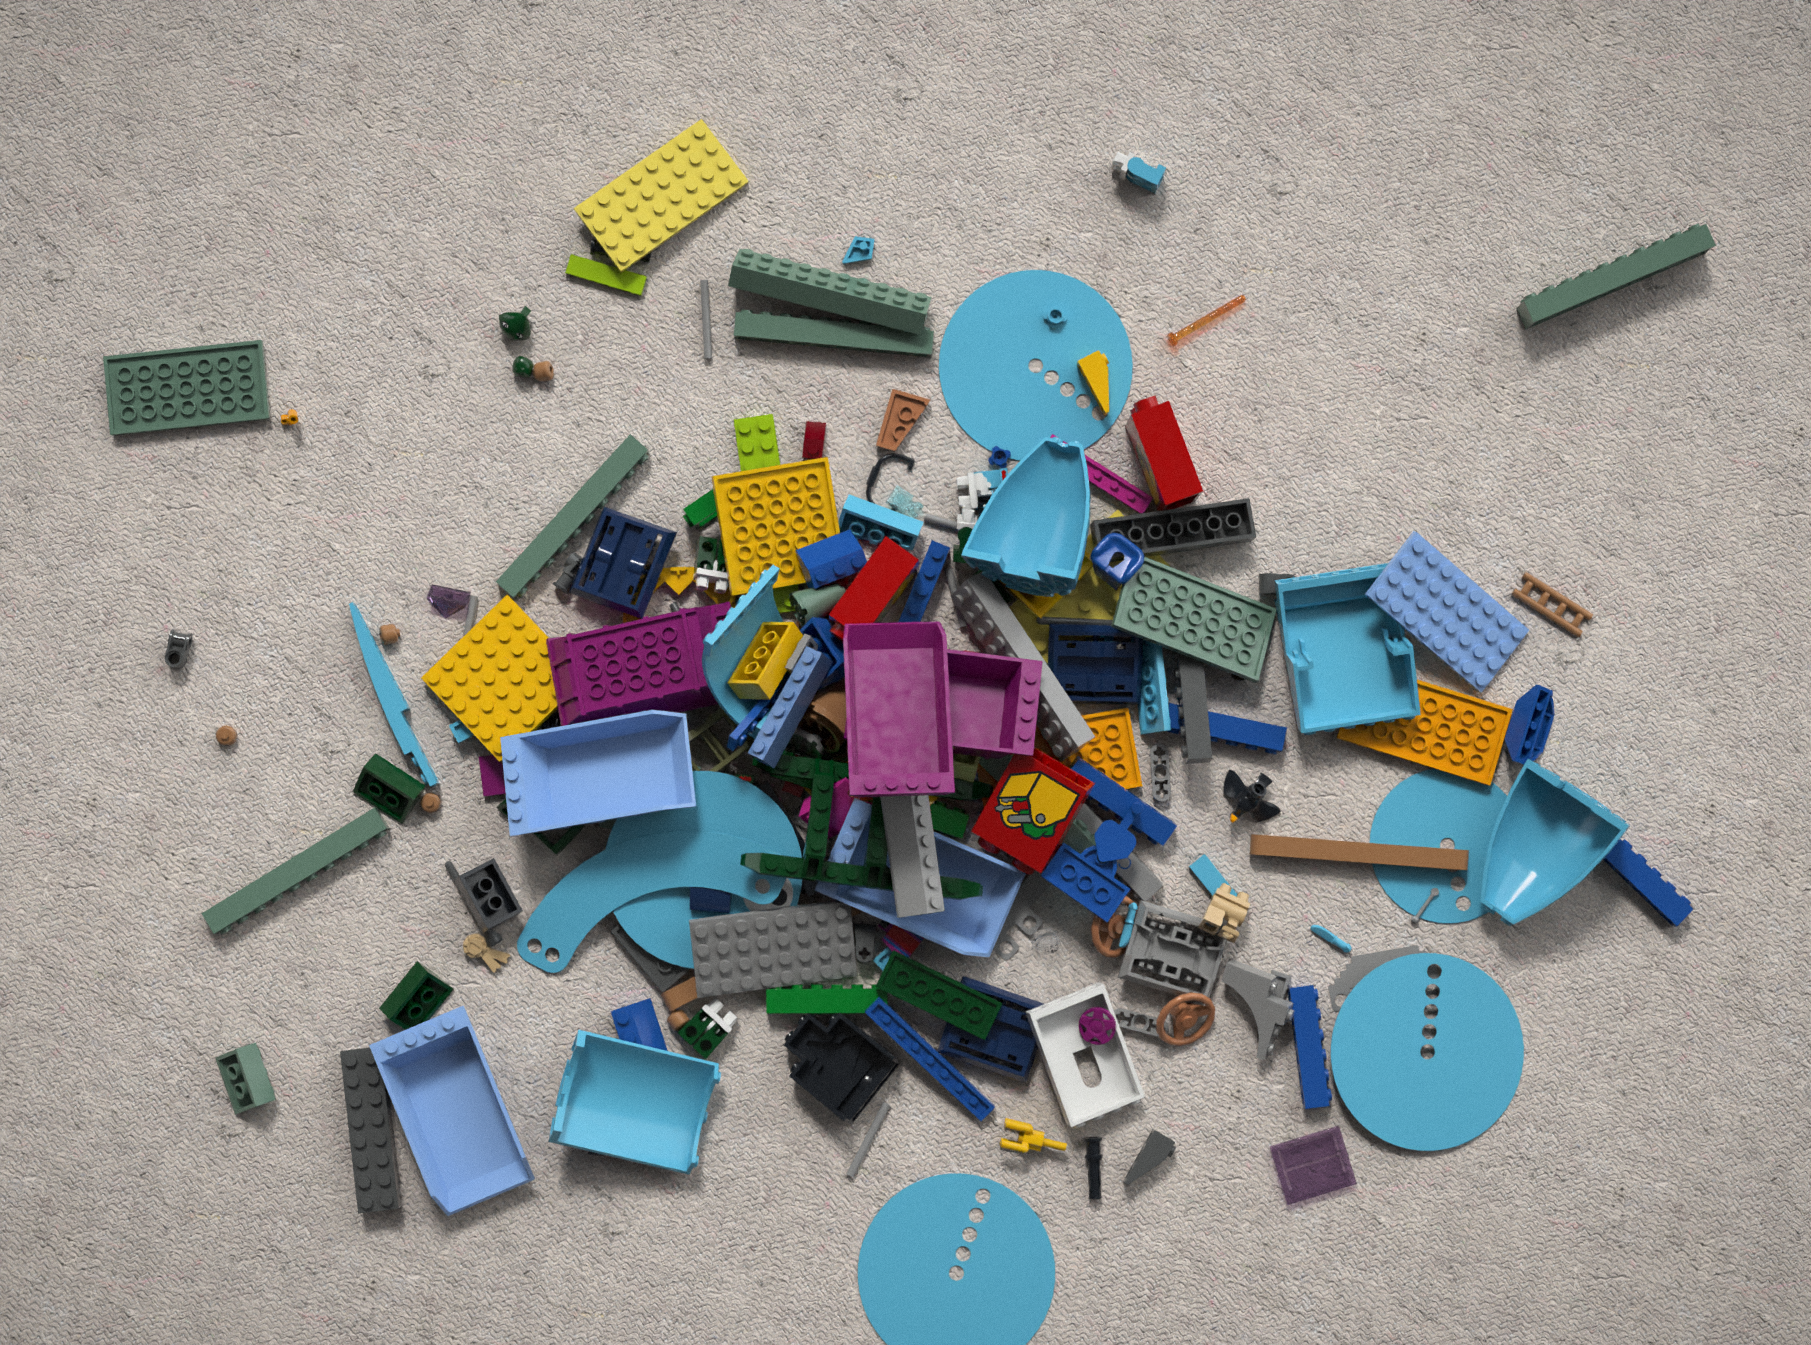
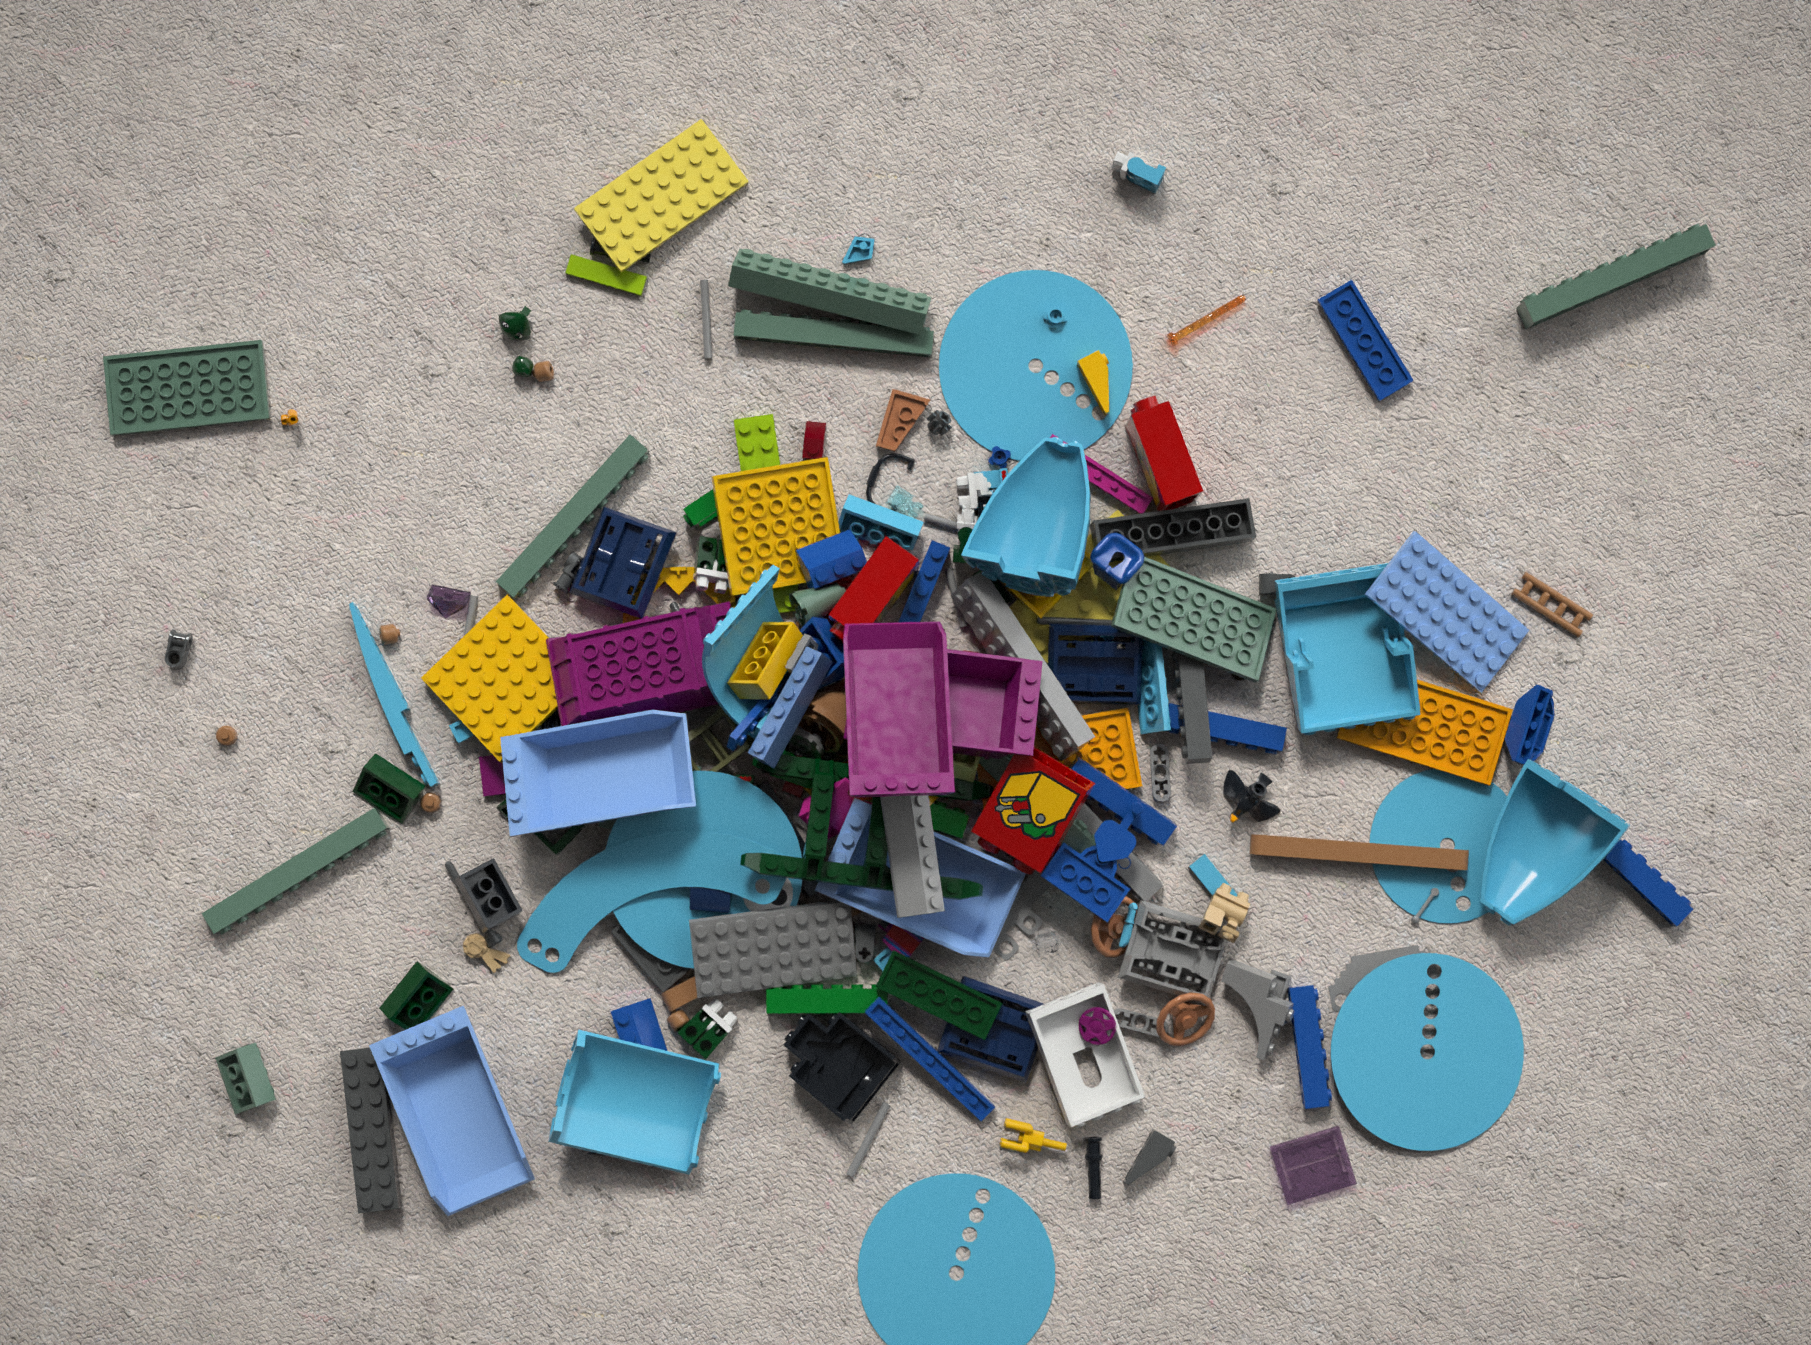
(939, 422): none -> dark grey gear
(1327, 935): medium azure piece -> none
(1365, 340): none -> blue plate

